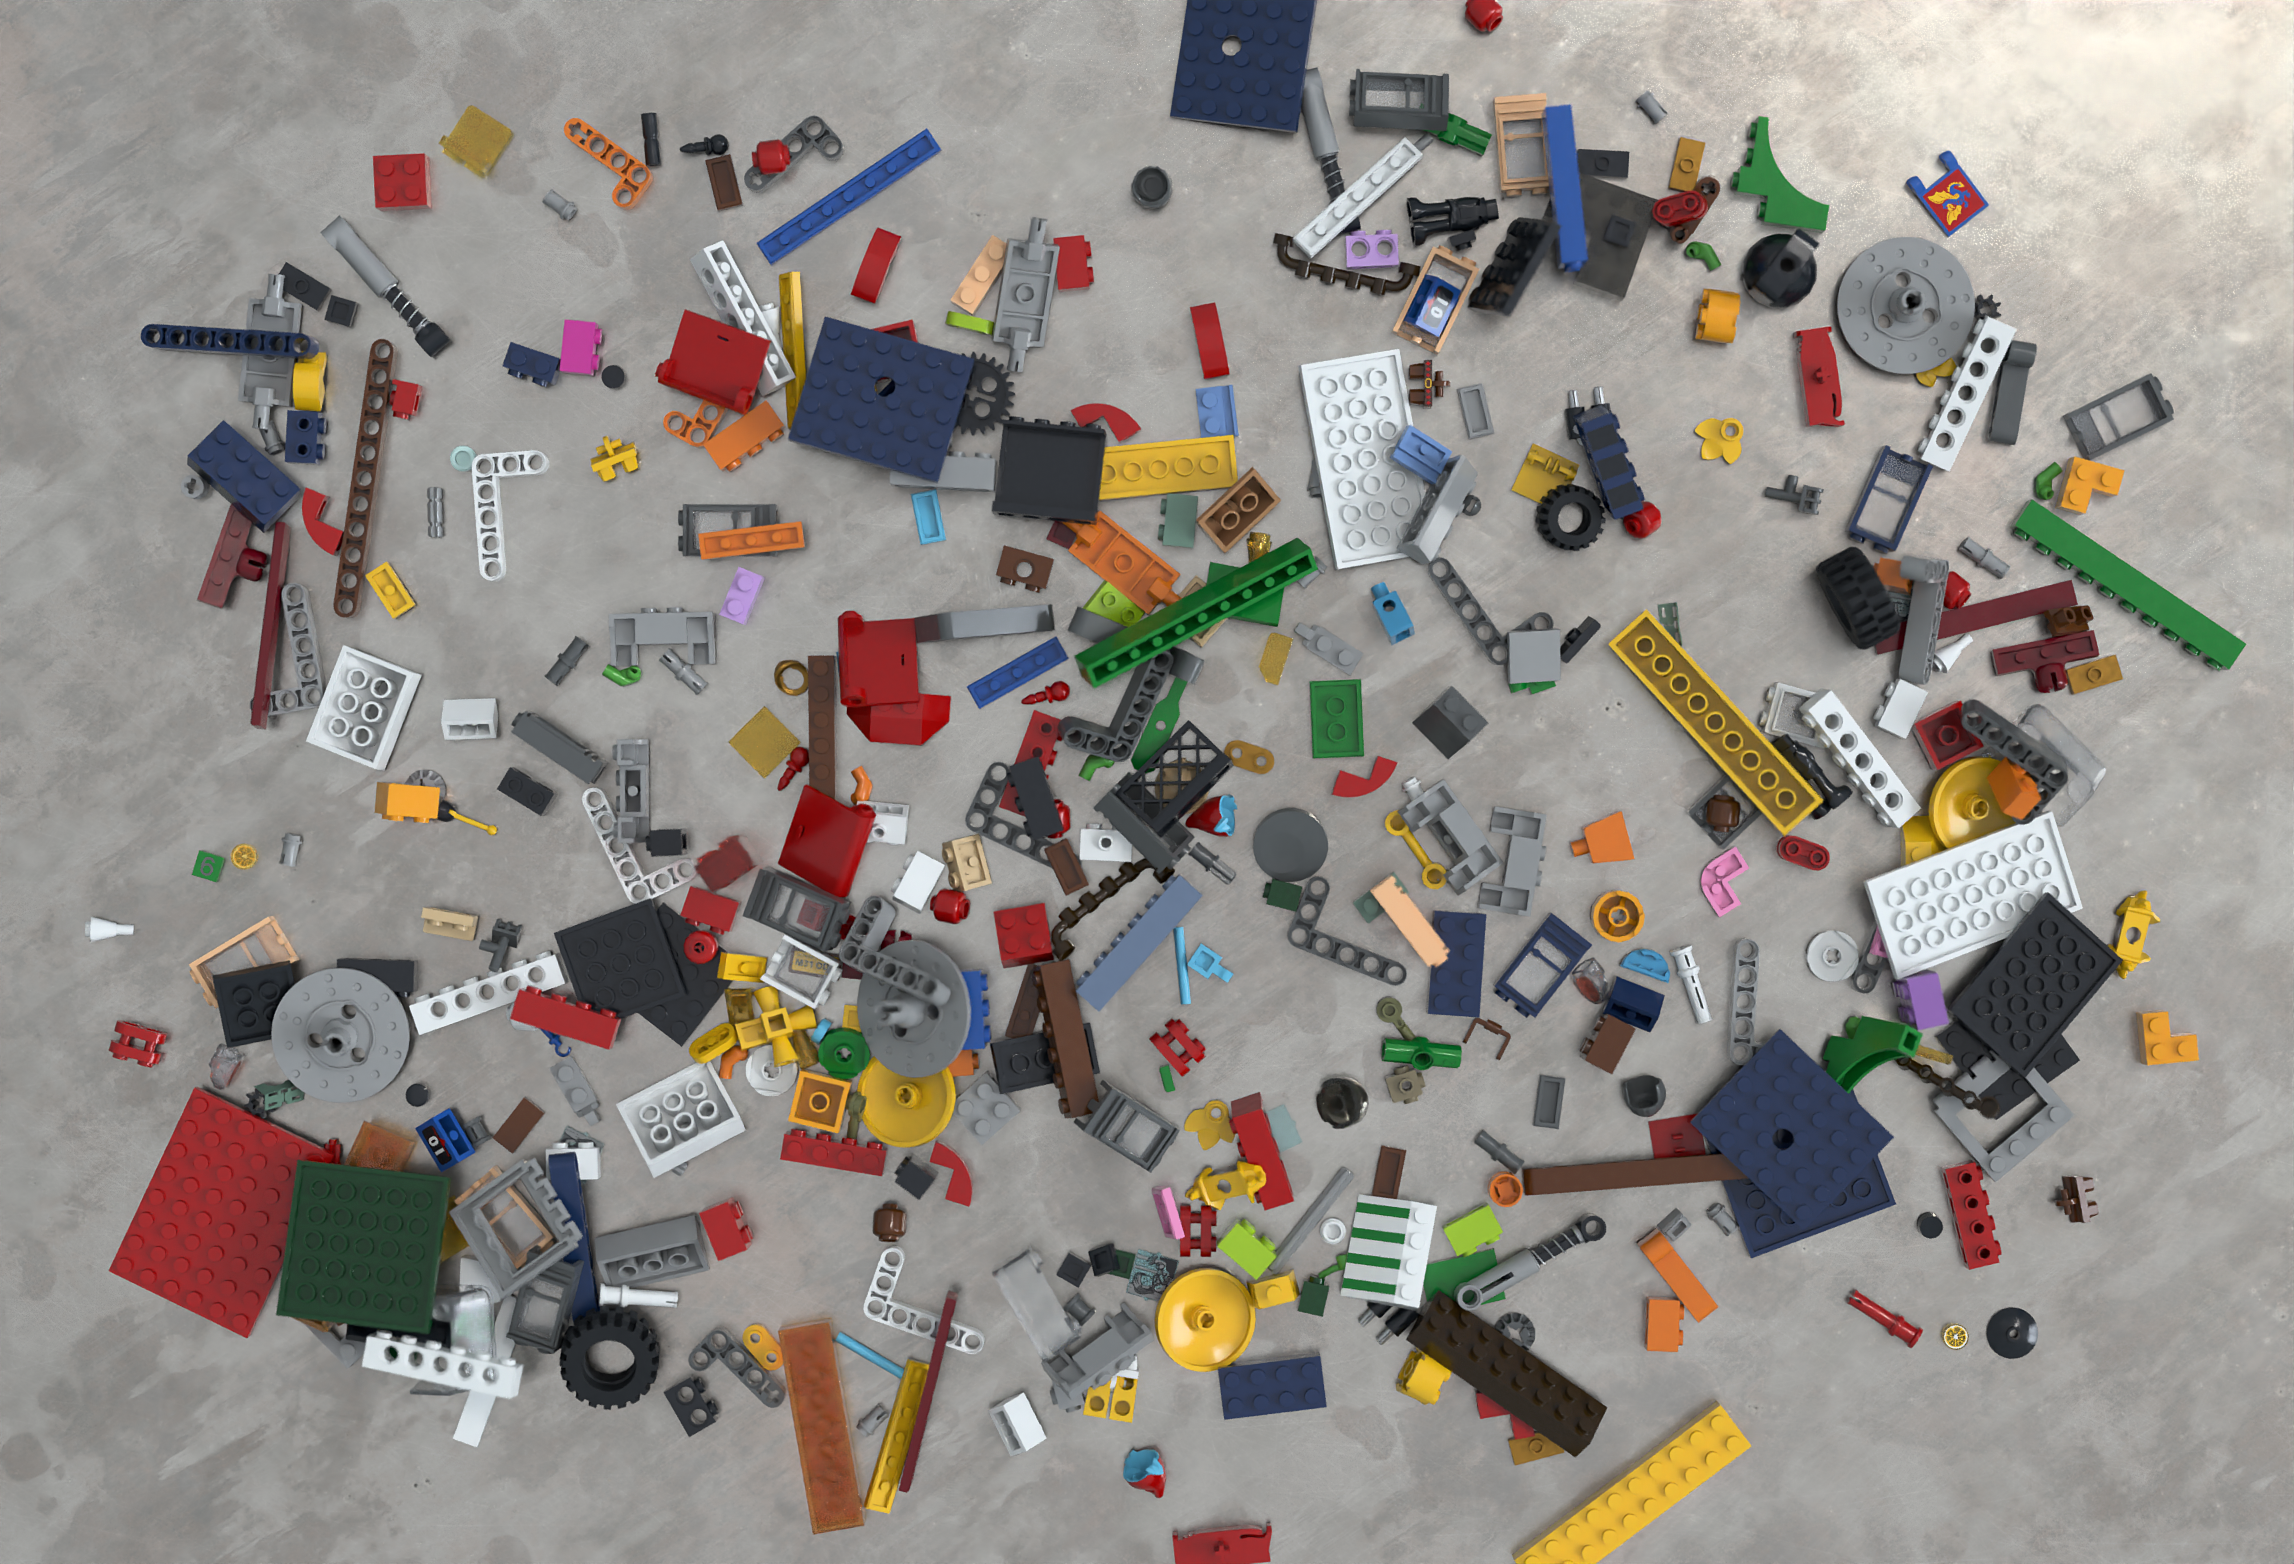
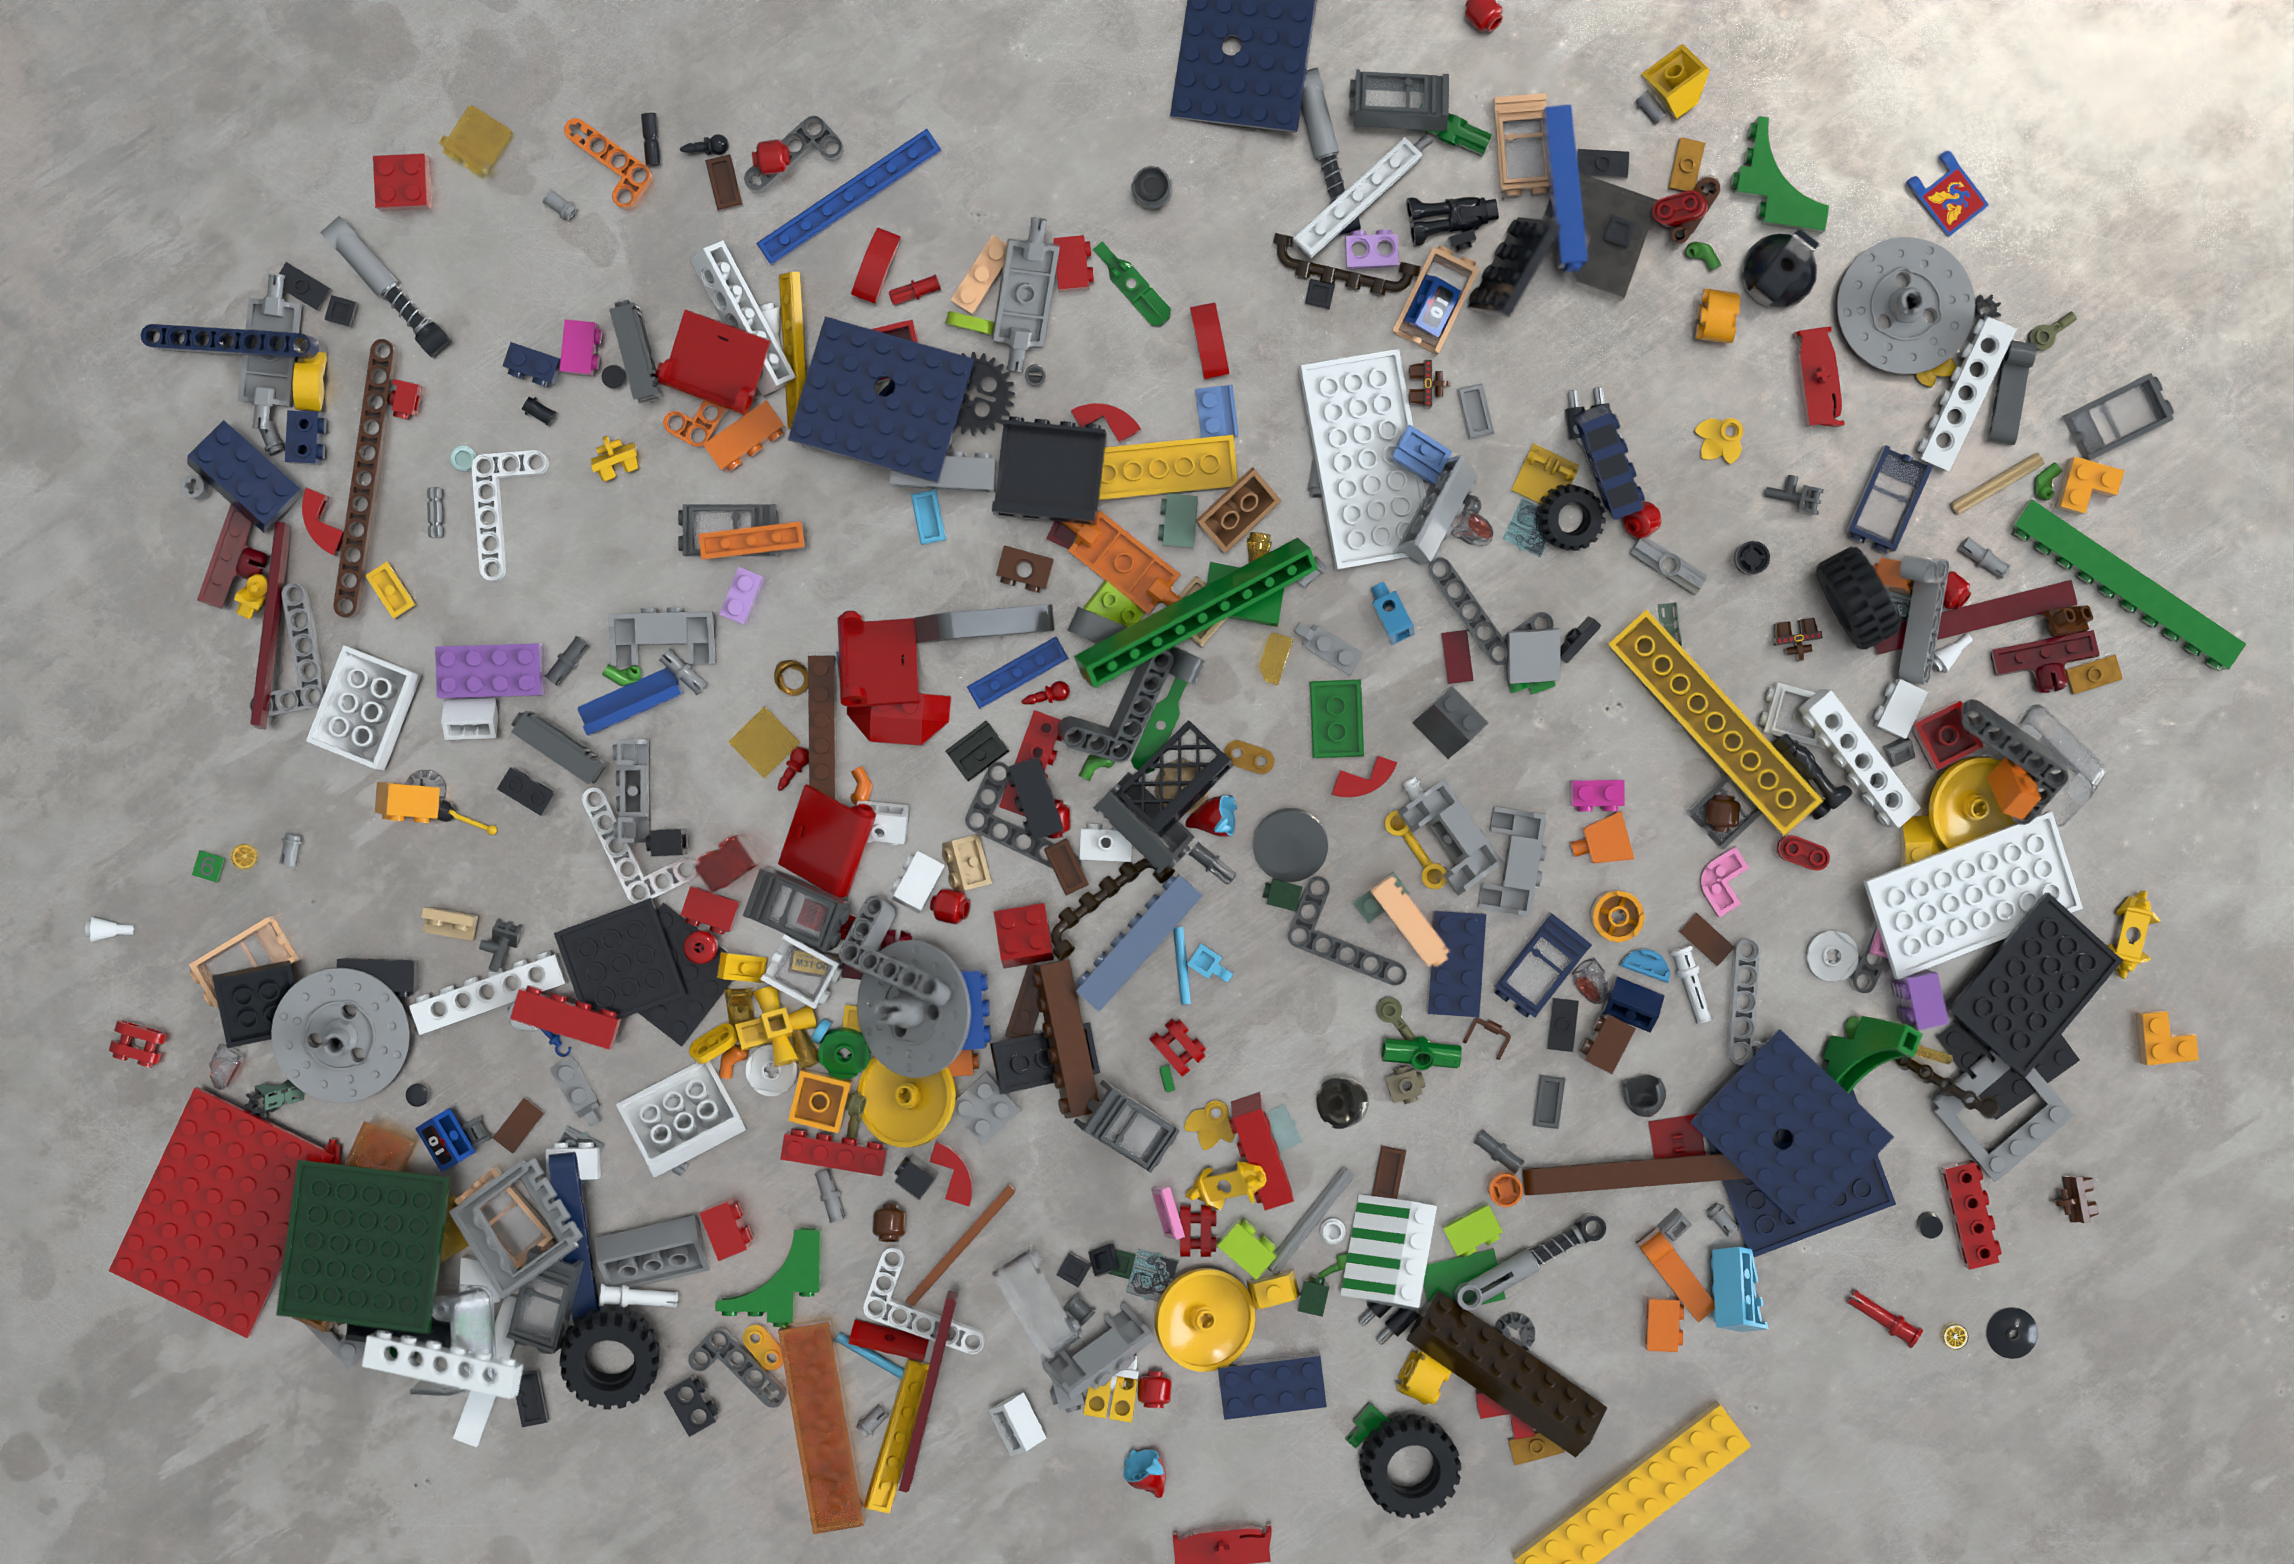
(252, 596): none -> yellow hips
(489, 671): none -> medium lavender brick
(531, 1400): none -> black plate
(538, 410): none -> black pin
(629, 701): none -> blue panel
(635, 351): none -> dark grey door
(777, 1296): none -> green arch
(829, 1196): none -> light grey pin
(888, 1340): none -> red tile
(914, 290): none -> red axle
(960, 1245): none -> dark orange tile
(977, 751): none -> pearl dark grey plate
(1034, 379): none -> dark grey hinge
(1142, 296): none -> green piece
(1154, 1390): none -> red head
(1319, 294): none -> black tile
(1366, 1421): none -> green plate
(1432, 1489): none -> black tyre
(1457, 656): none -> dark red tile
(1472, 528): none -> clear rock
(1524, 529): none -> clear light blue piece
(1562, 1024): none -> black plate
(1597, 793): none -> dark pink brick
(1677, 80): none -> yellow slope
(1683, 574): none -> light grey piece
(1706, 939): none -> reddish brown tile
(1735, 1290): none -> medium azure wedge
(1751, 558): none -> black wheel
(1808, 632): none -> reddish brown hips
(1899, 751): none -> light grey slope
(1997, 483): none -> tan axle
(2045, 335): none -> olive plate

